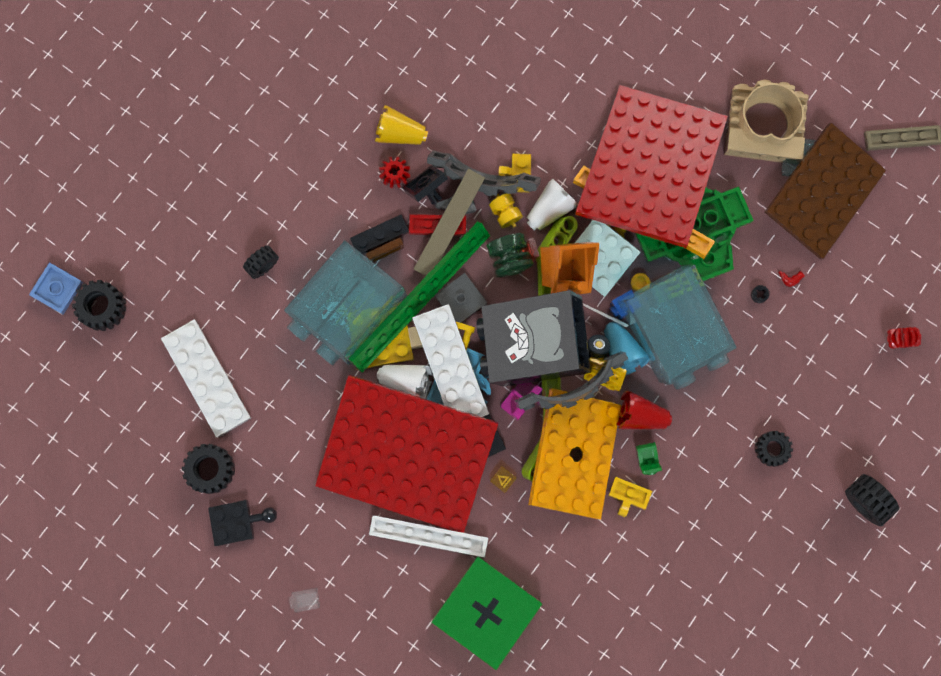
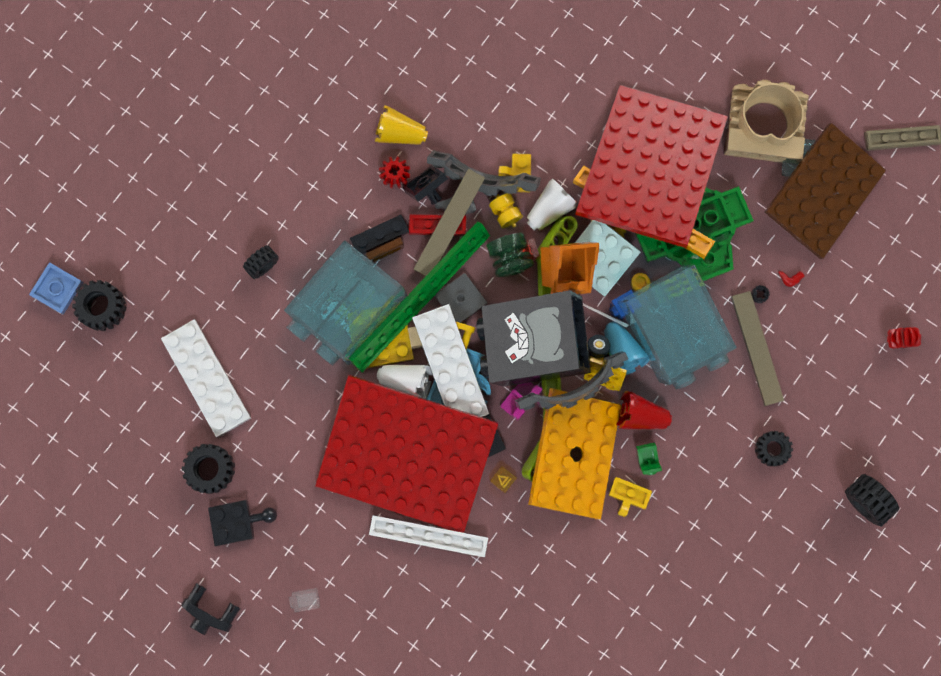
(204, 620): none -> black connector
(486, 613): green tile -> none
(757, 348): none -> dark tan tile

